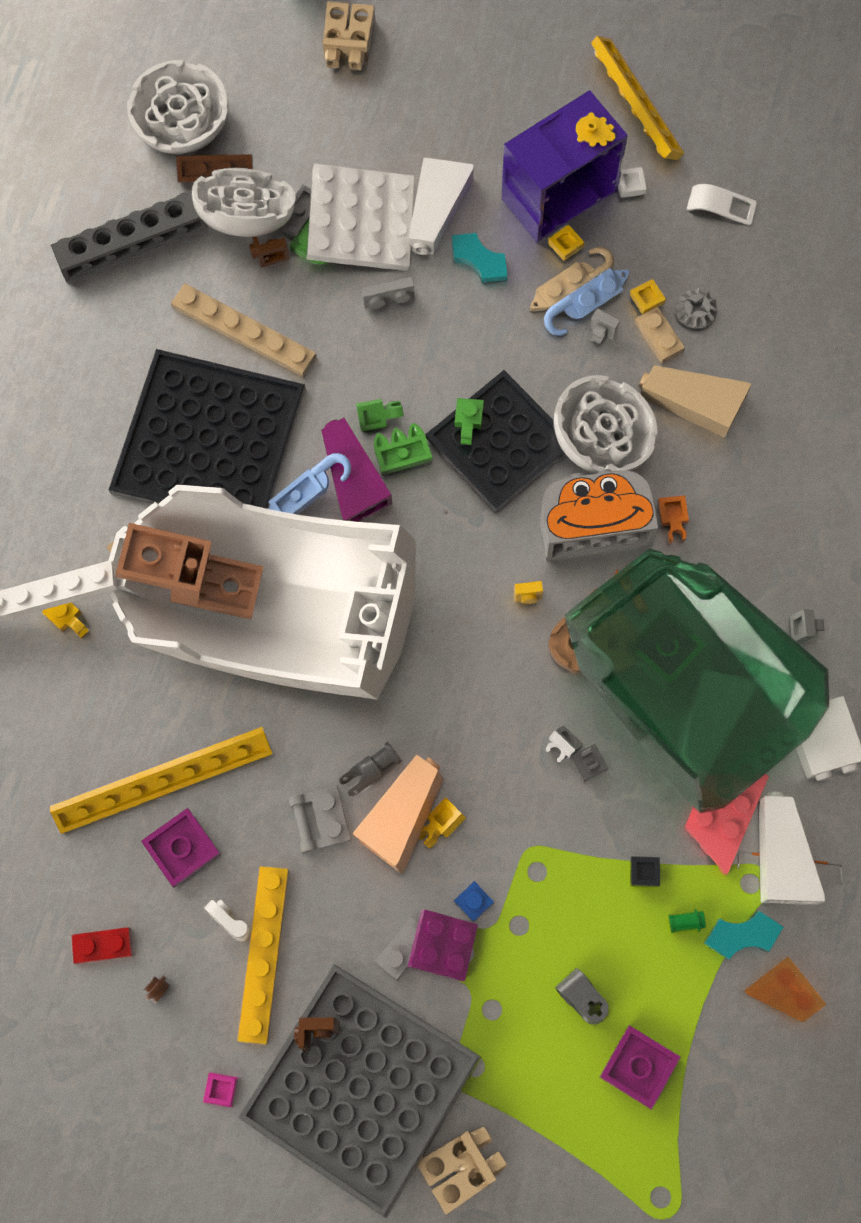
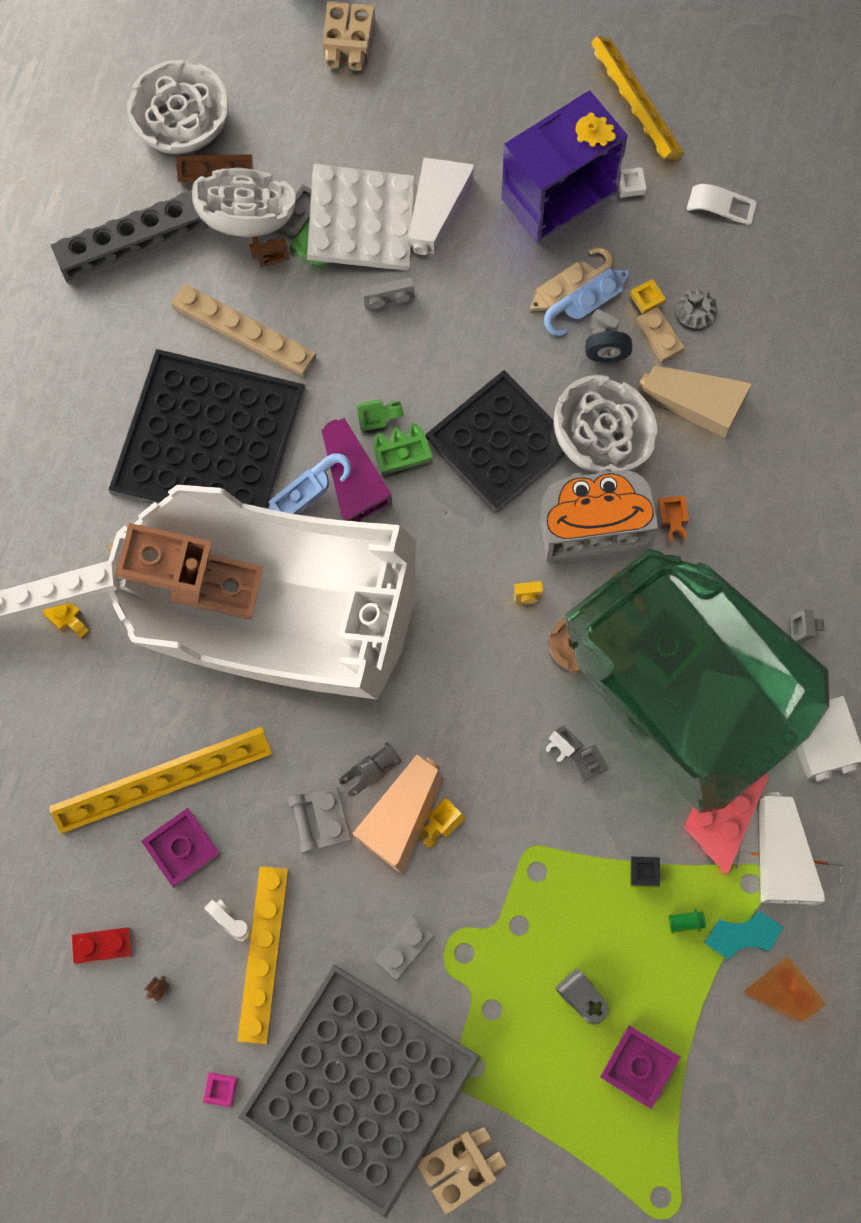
(318, 1026): reddish brown bracket -> none
(442, 945): magenta plate -> none
(468, 416): bright green plate -> none
(470, 251): teal tile -> none
(473, 901): blue plate -> none
(566, 242): yellow plate -> none
(608, 346): none -> black bush

